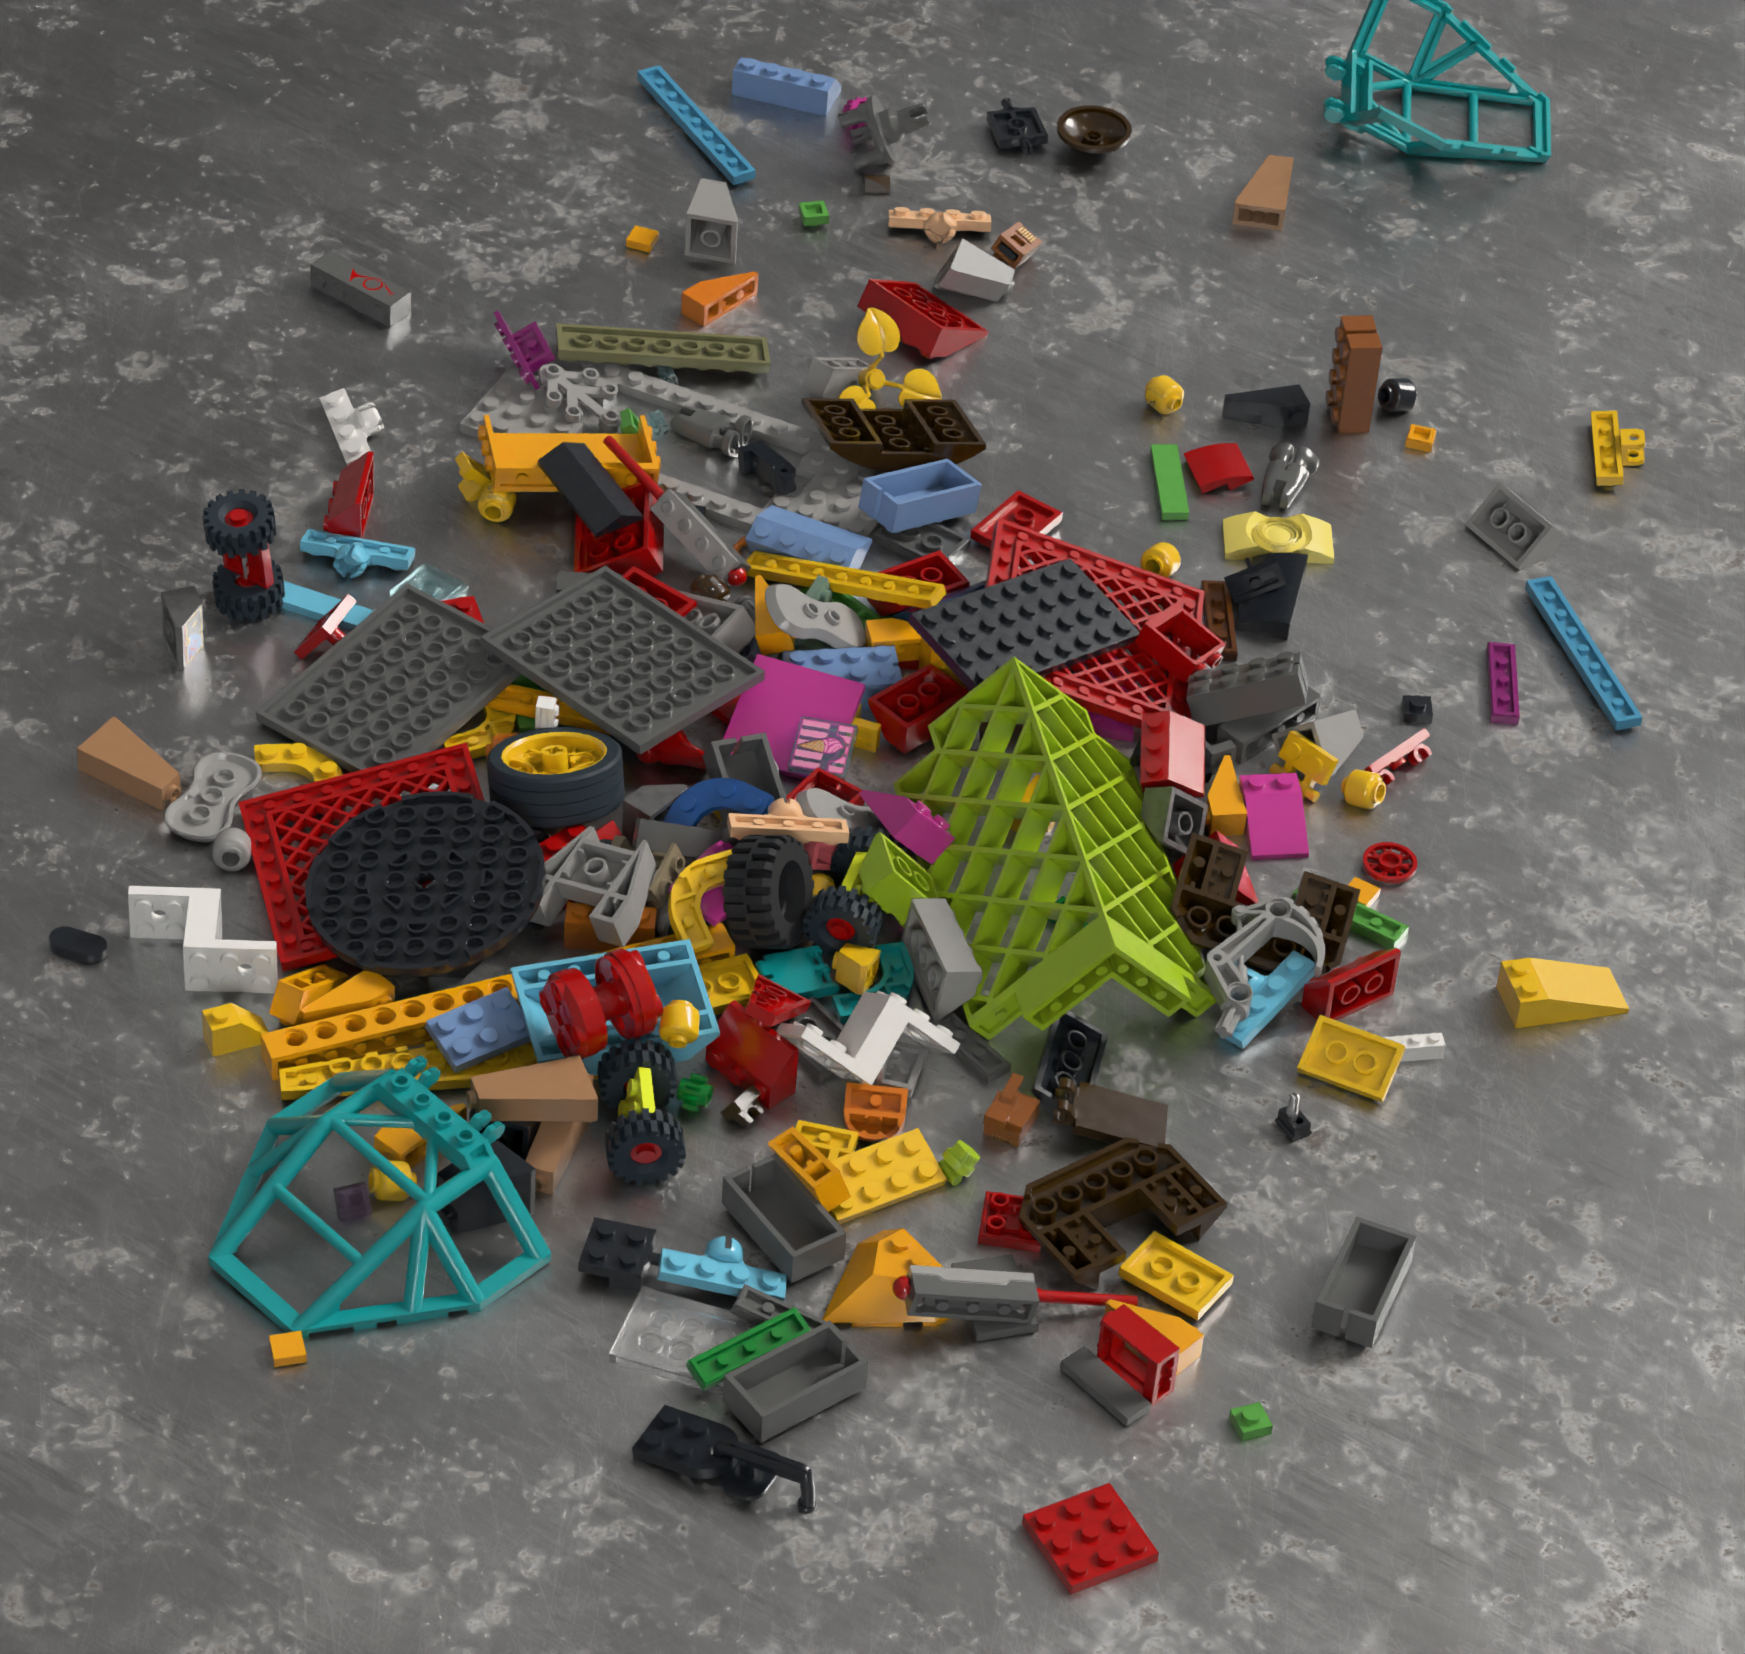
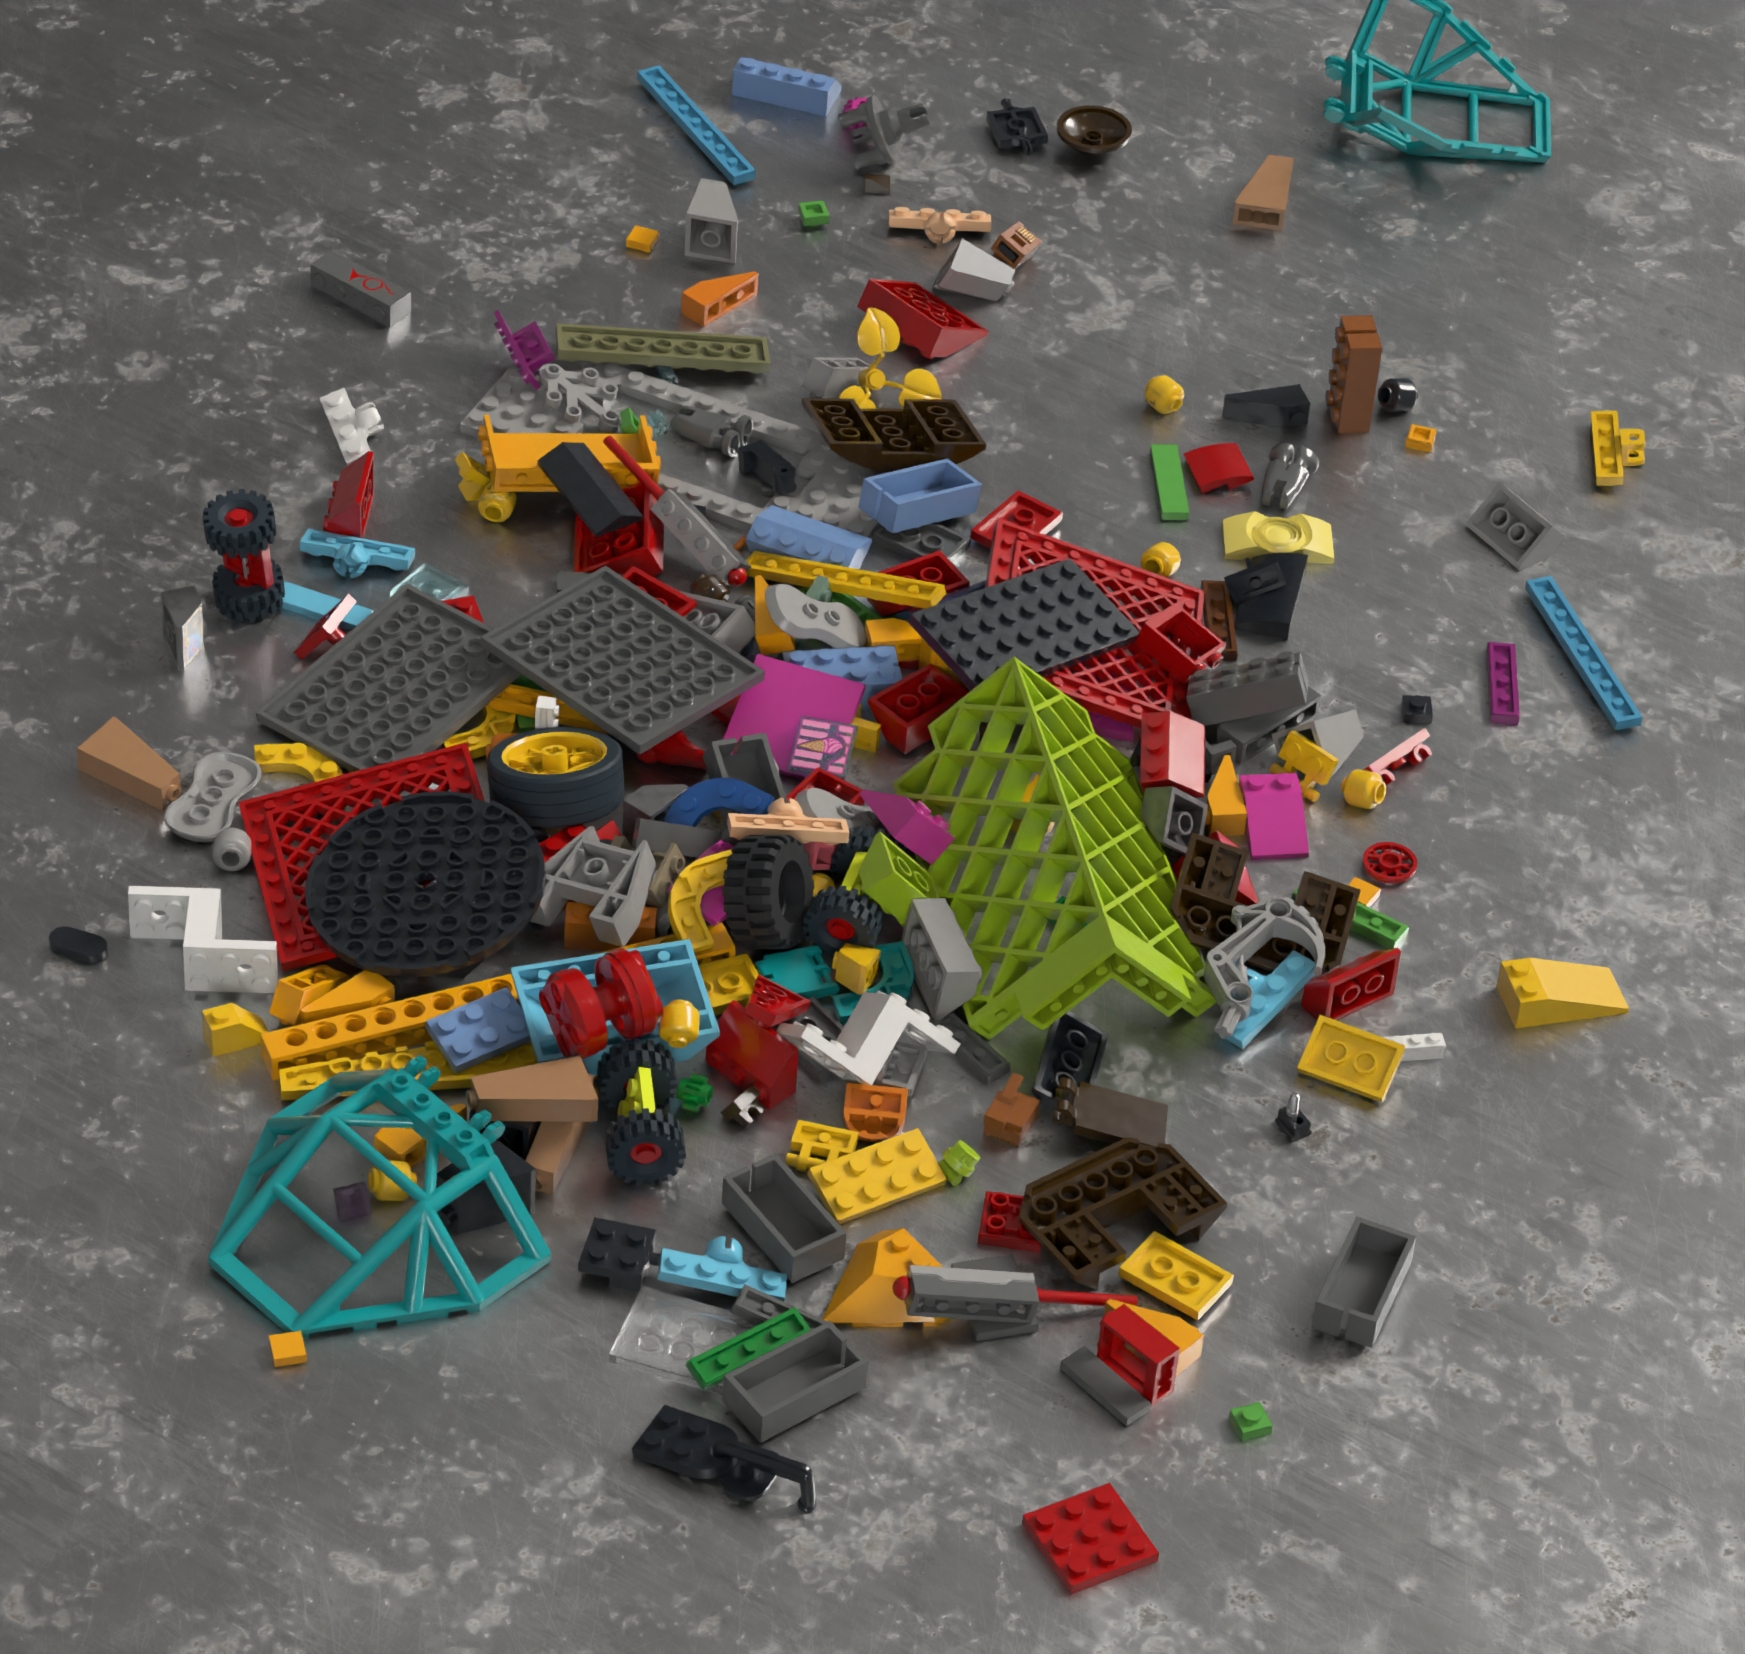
(811, 1168): light orange slope -> none

